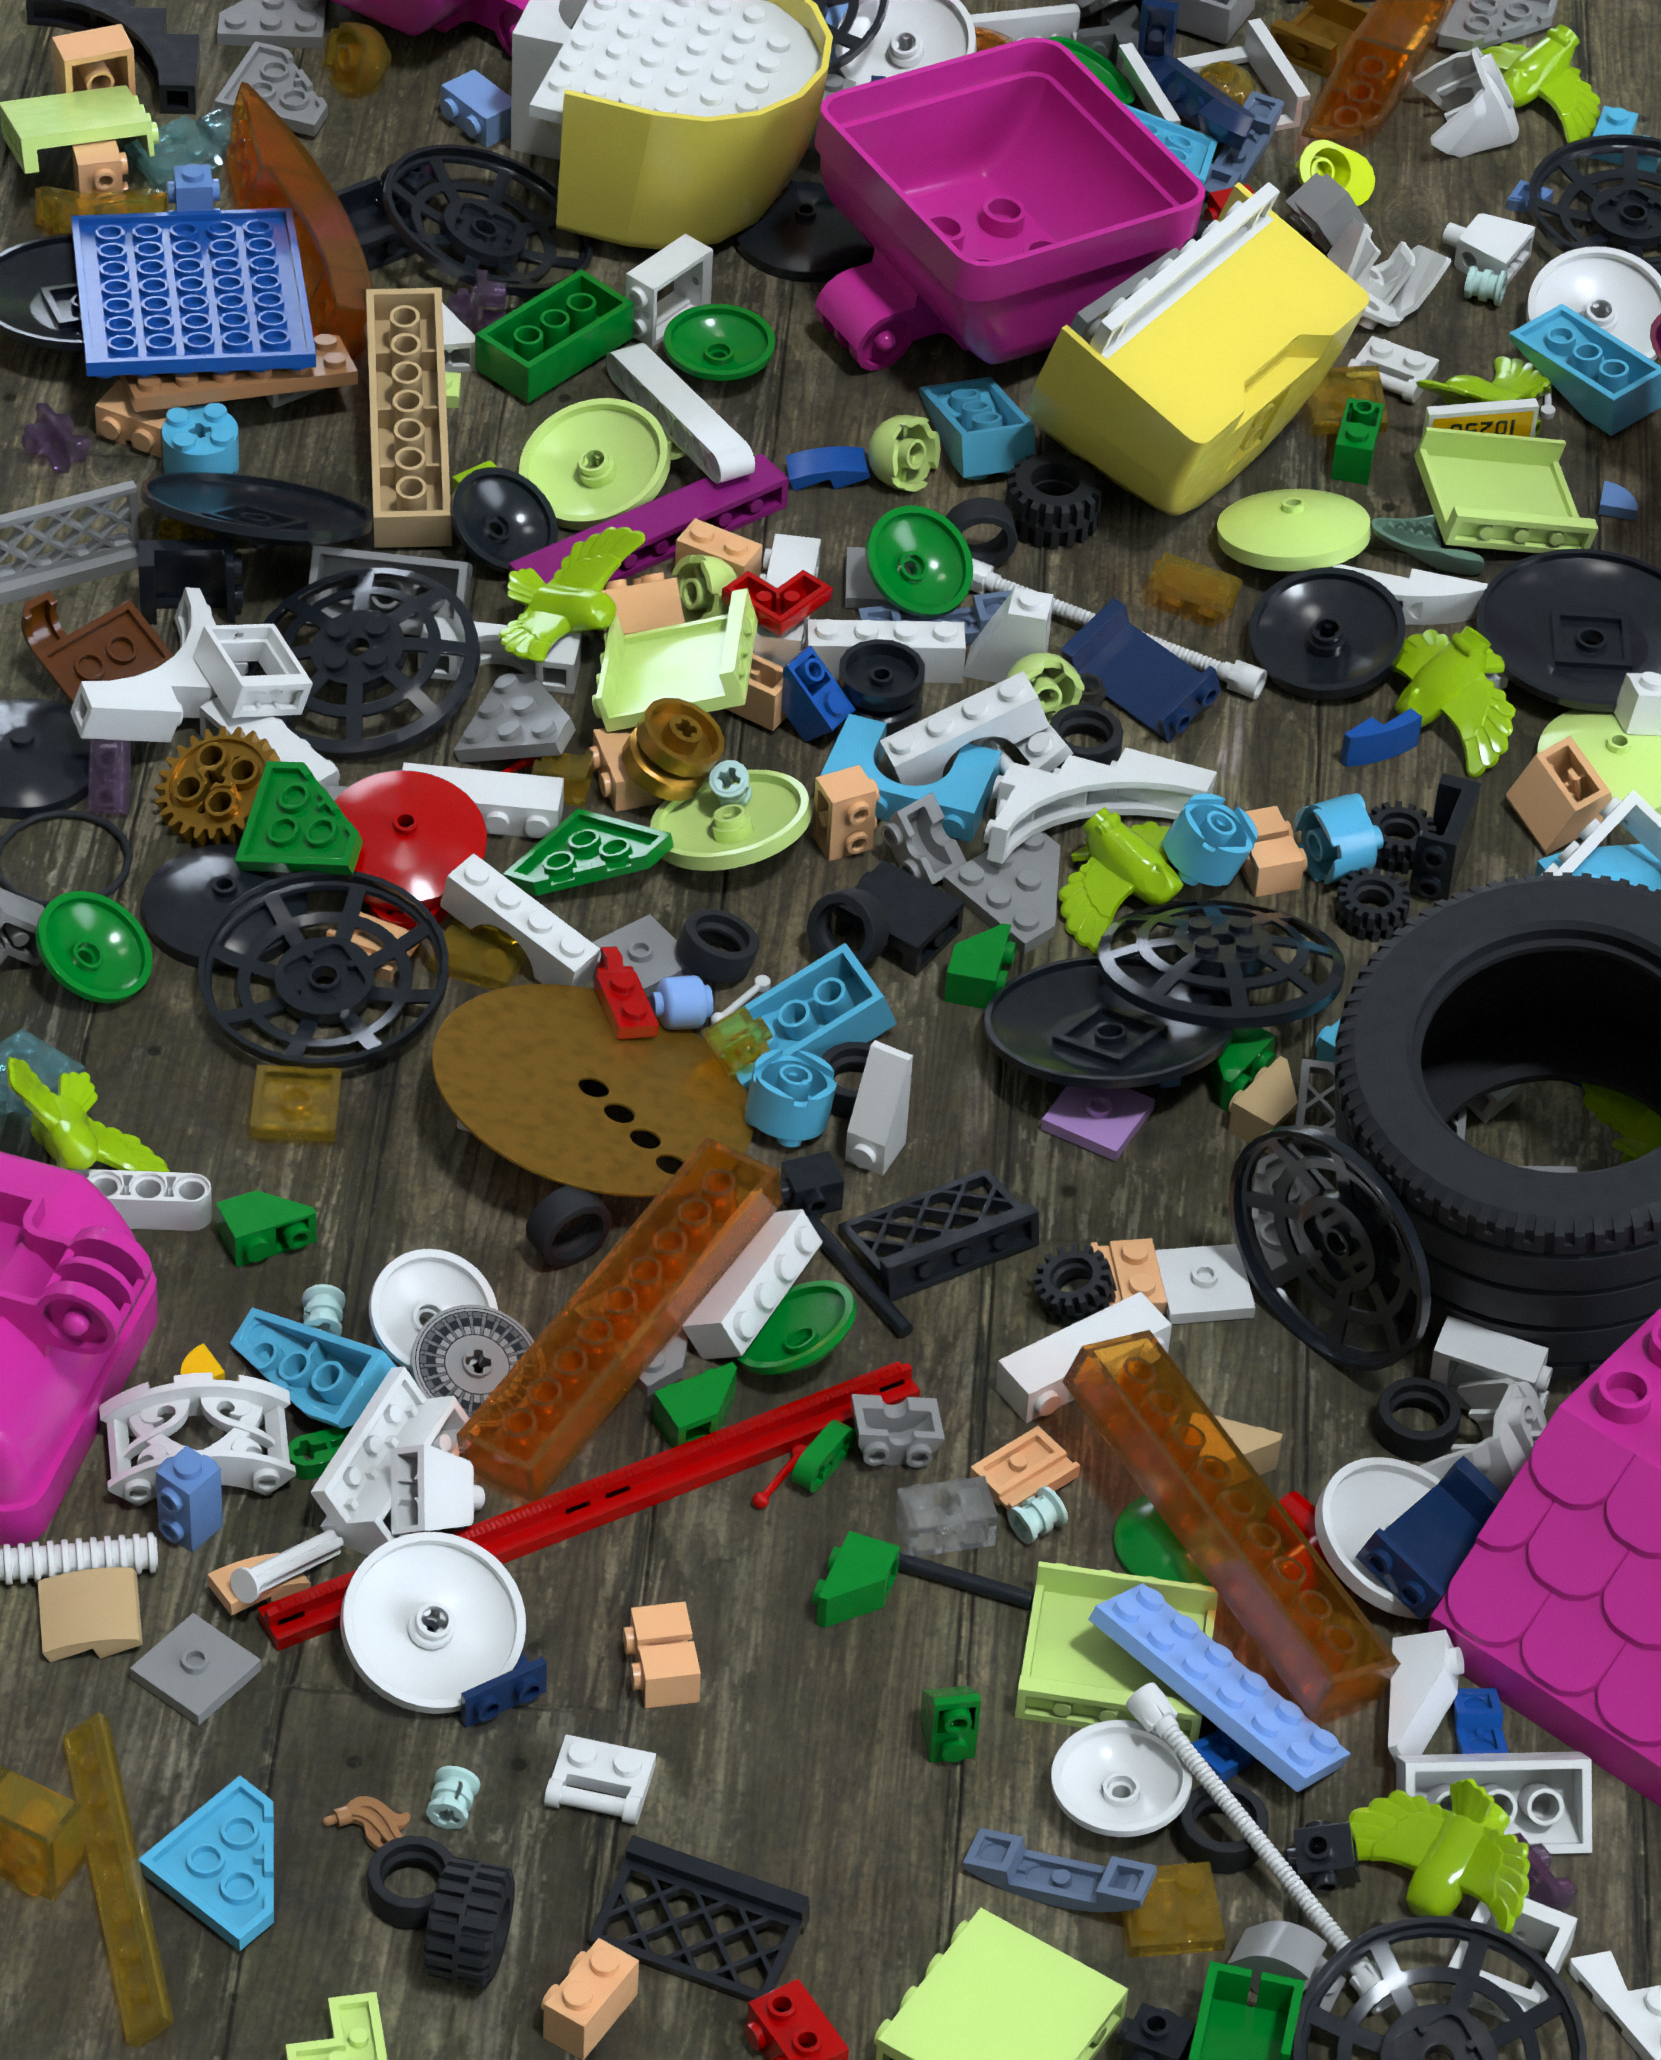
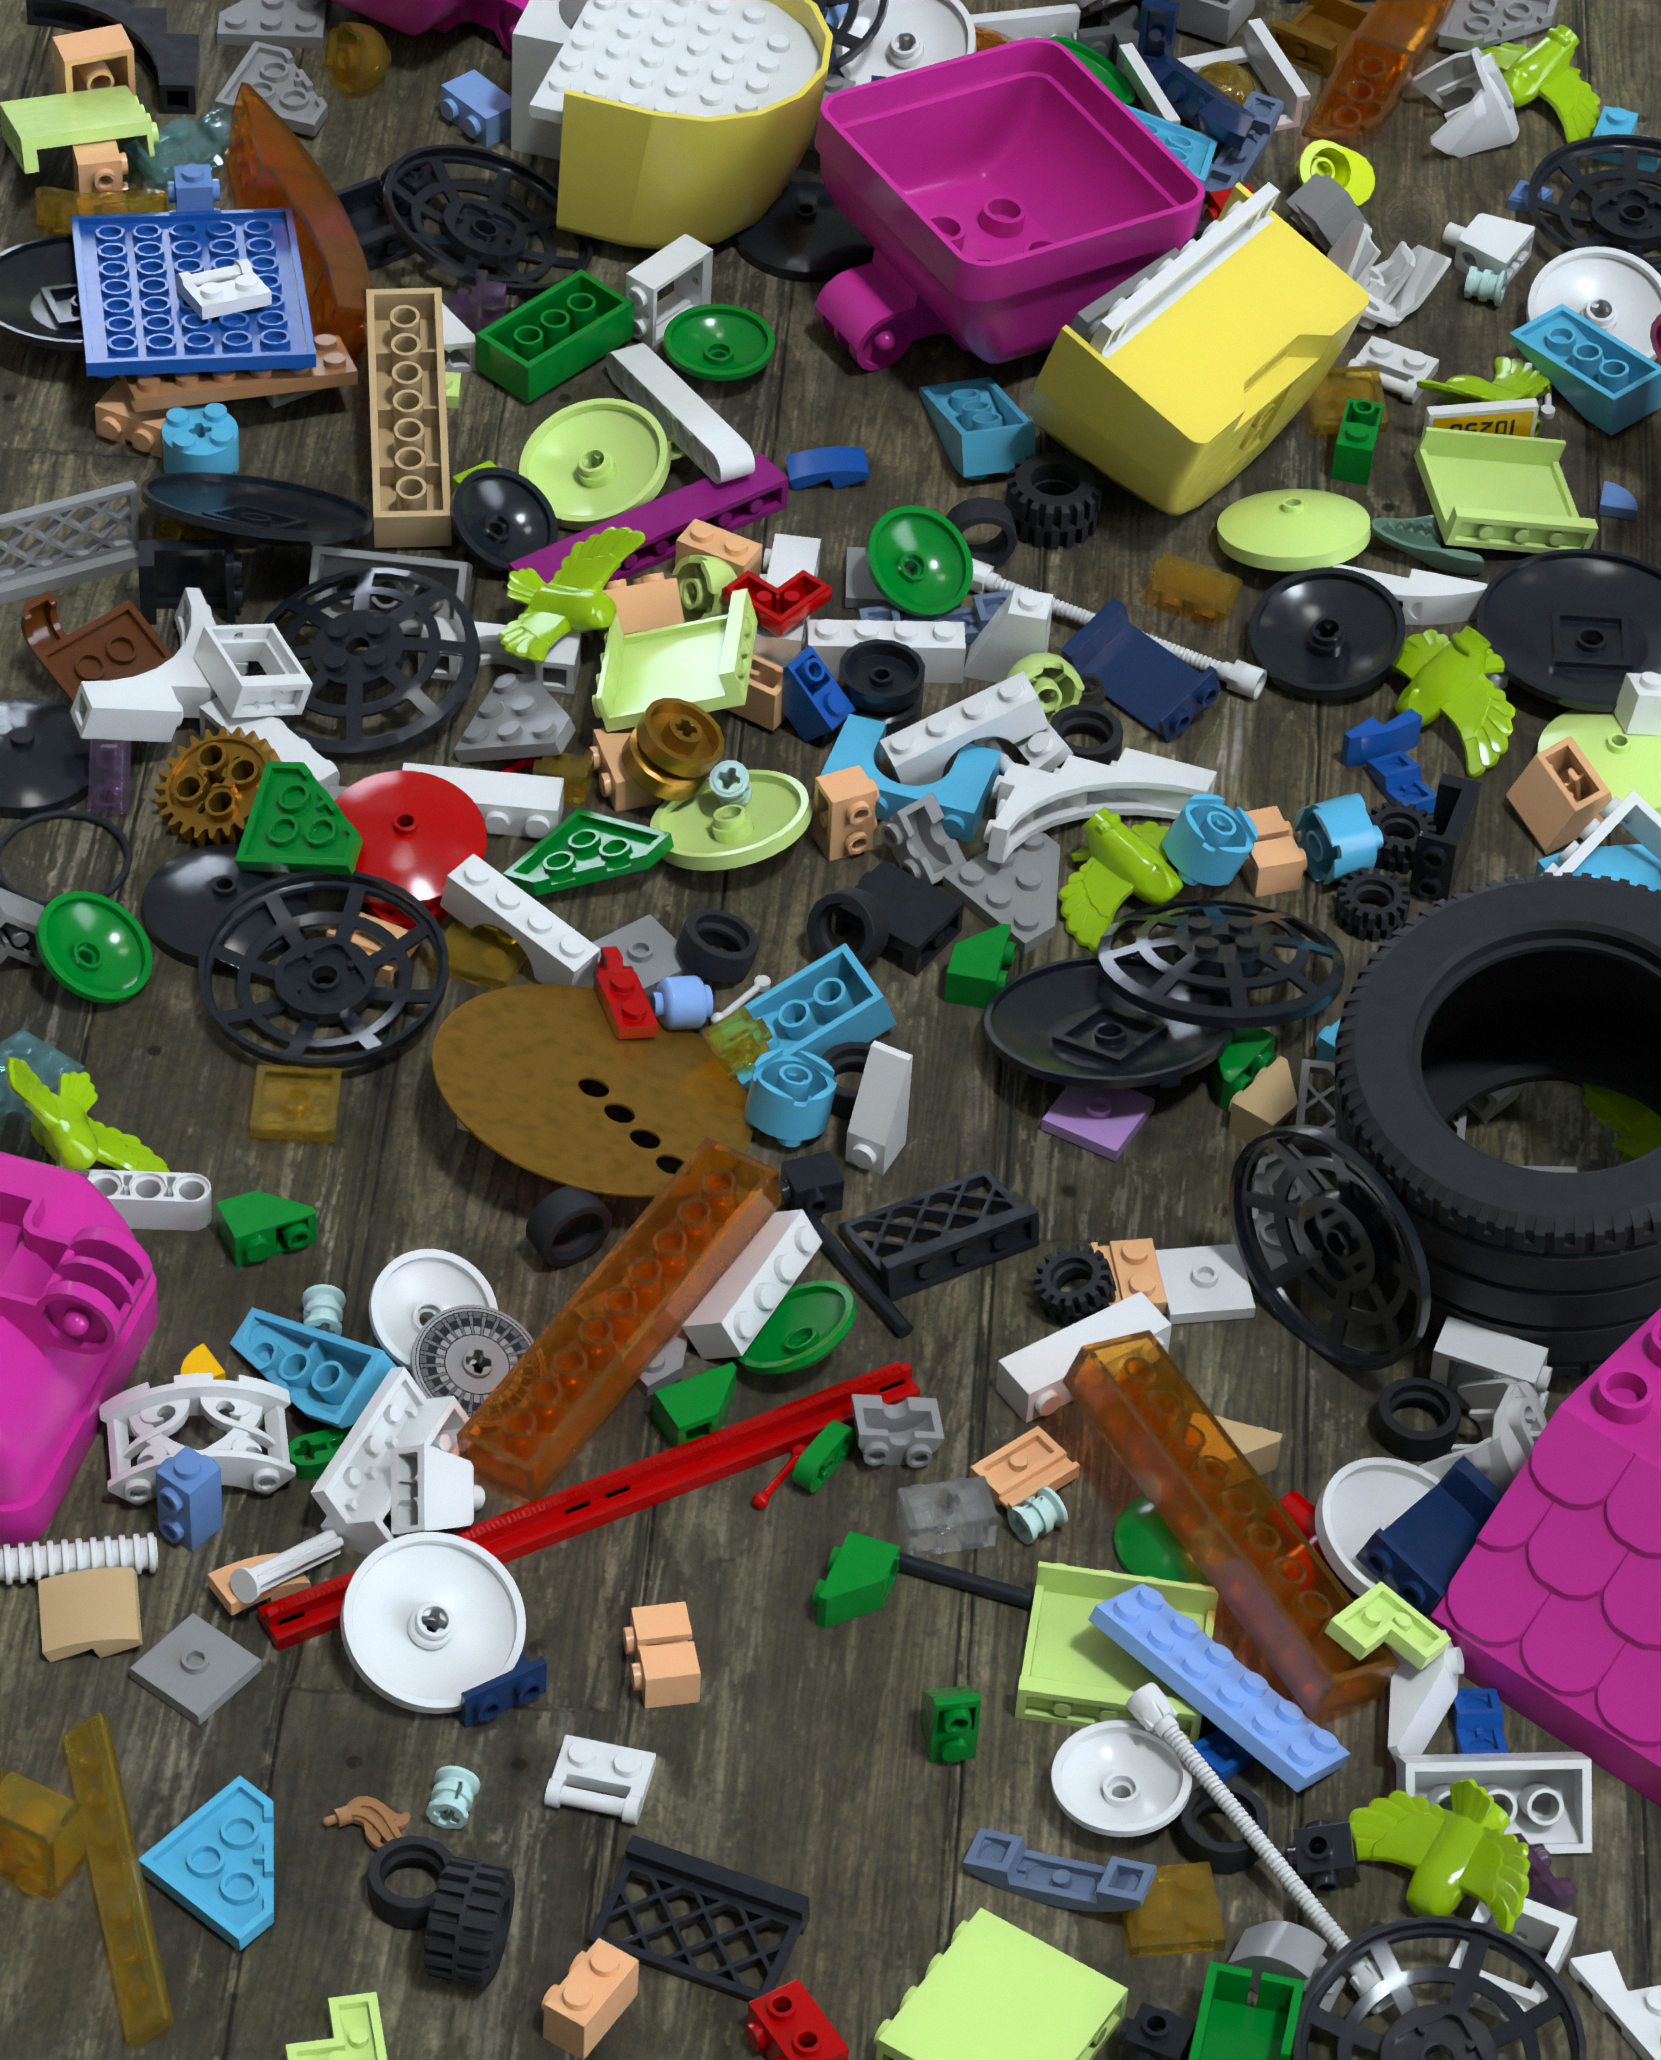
(54, 439): clear purple hips -> none
(223, 290): none -> white plate
(904, 452): yellowish green cylinder -> none
(1387, 1618): none -> yellowish green plate
(1400, 780): none -> blue slope

